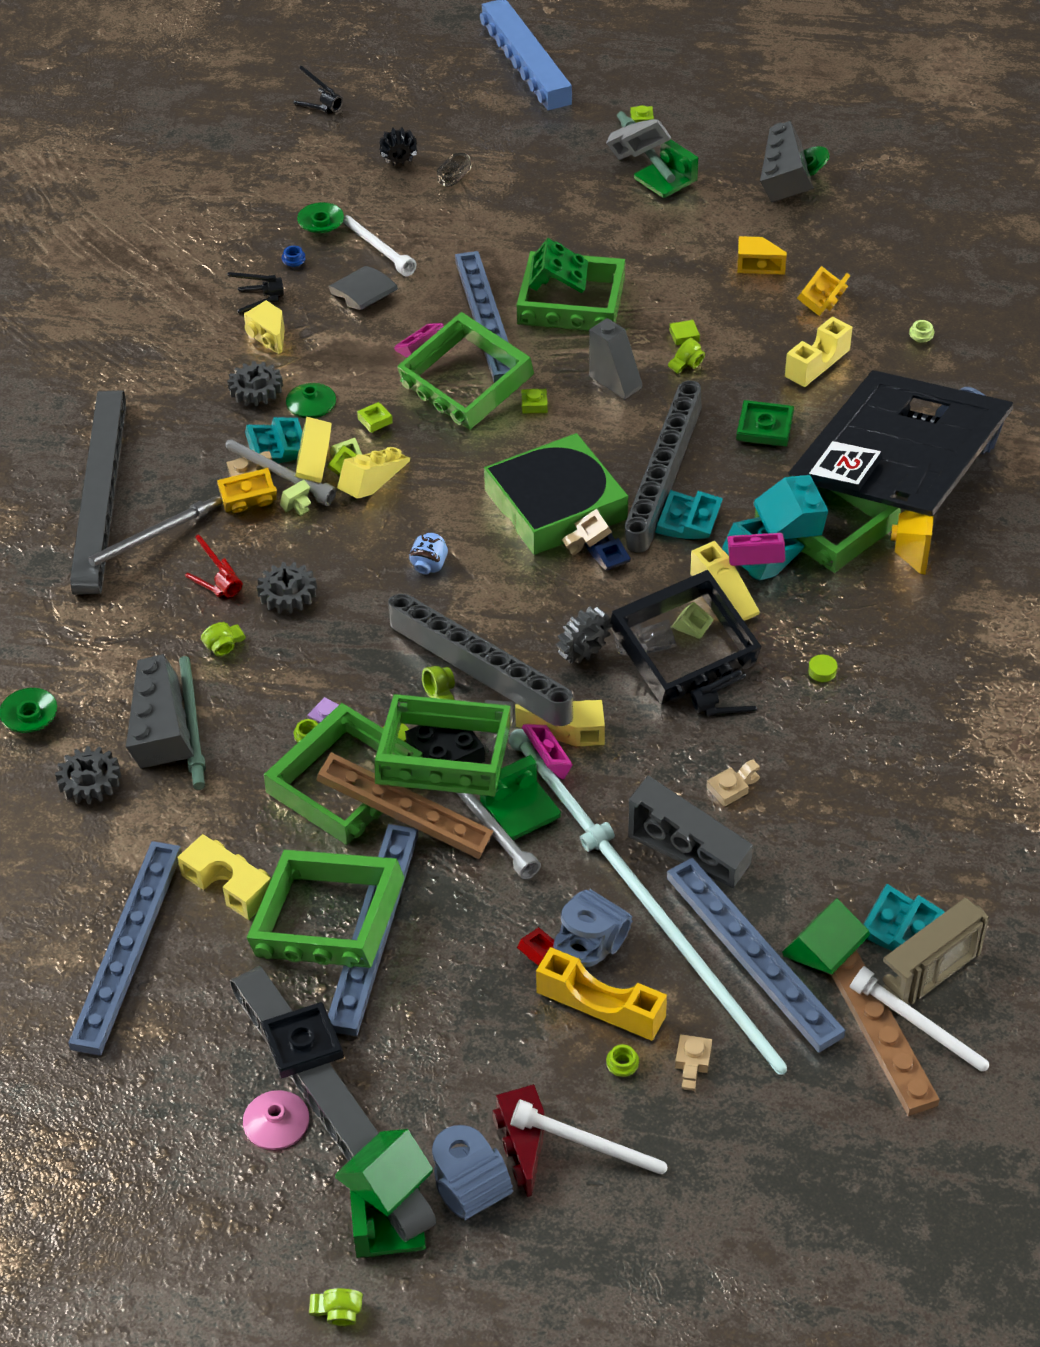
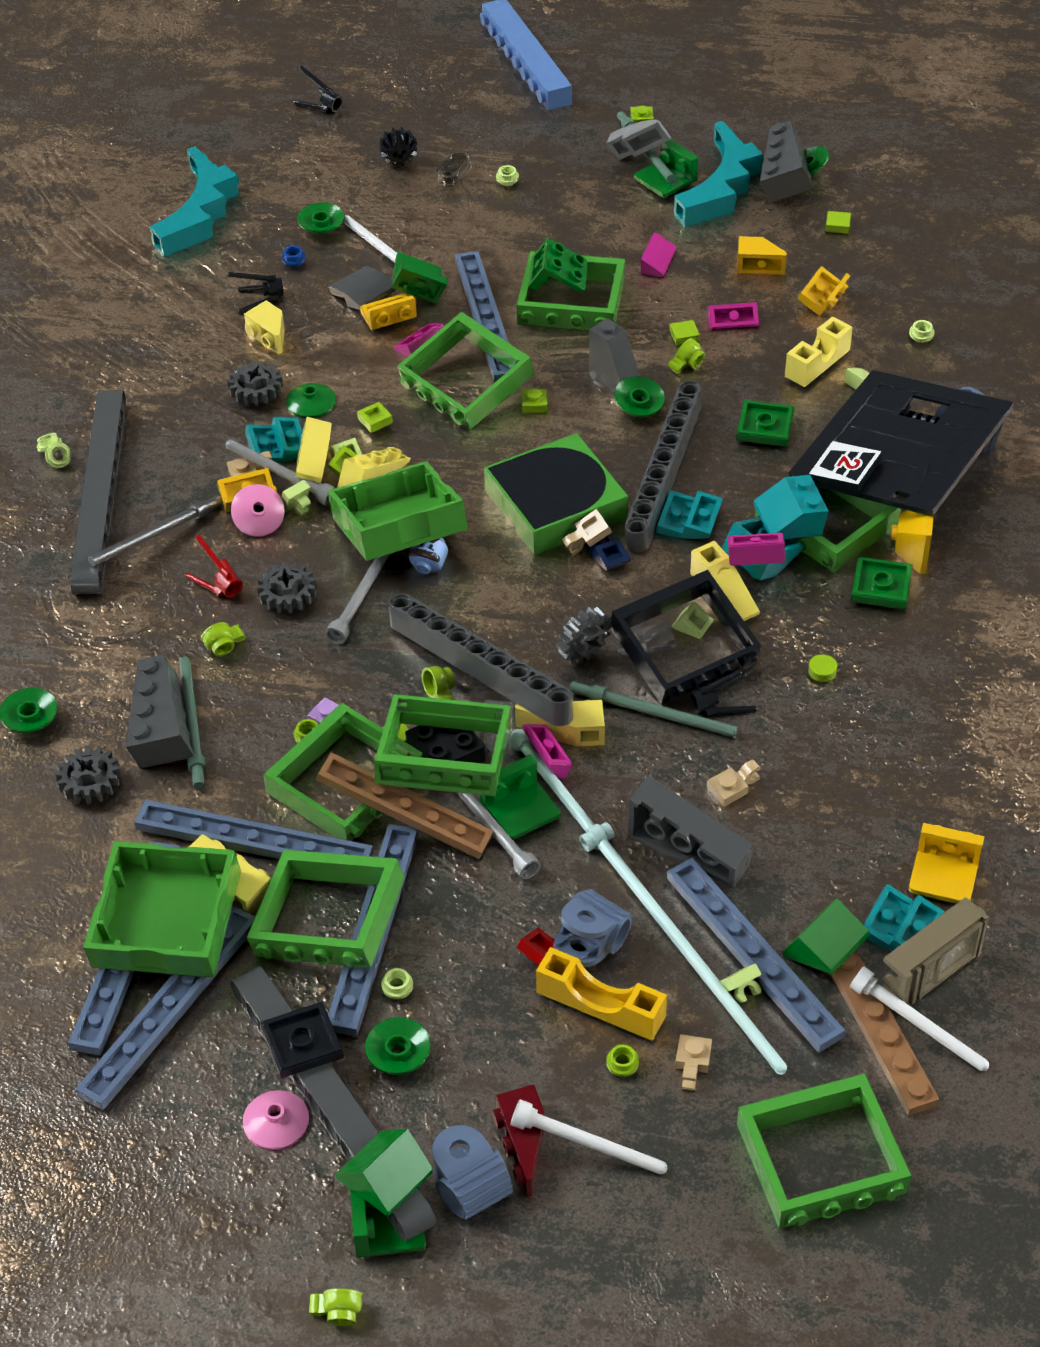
(45, 440): none -> yellowish green plate
(66, 454): none -> yellowish green plate
(155, 1022): none -> sand blue plate
(163, 909): none -> bright green tile
(207, 203): none -> teal arch
(238, 833): none -> sand blue plate
(256, 523): none -> bright pink dish
(339, 629): none -> light grey piece
(389, 311): none -> yellow bracket
(394, 977): none -> yellowish green plate
(395, 1035): none -> green dish
(397, 510): none -> bright green tile
(418, 278): none -> green bracket
(507, 175): none -> yellowish green plate
(601, 693): none -> sand green bar
(639, 396): none -> green dish
(657, 256): none -> dark pink slope
(720, 191): none -> teal arch
(733, 316): none -> dark pink slope
(742, 979): none -> yellowish green tile
(808, 1104): none -> bright green window
(838, 222): none -> lime tile
(855, 377): none -> yellowish green slope
(881, 583): none -> green plate
(946, 863): none -> yellow bracket

